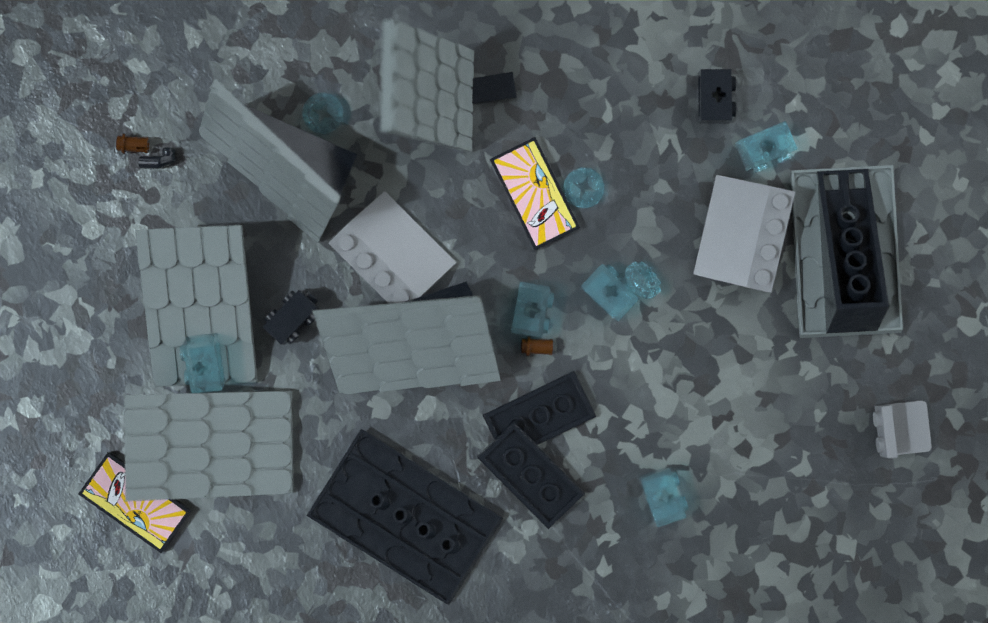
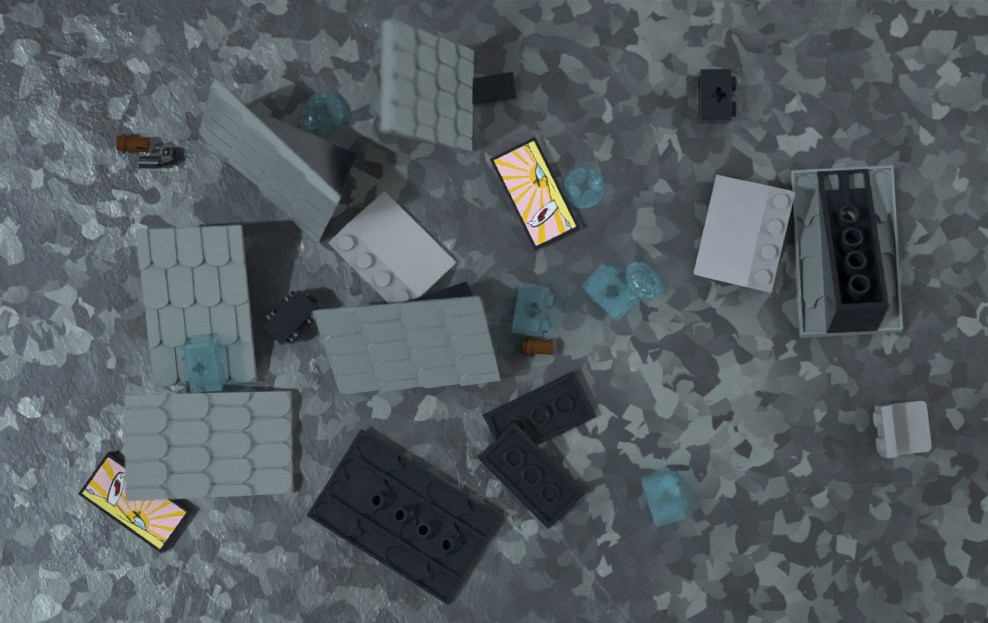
(777, 136): clear light blue brick -> none

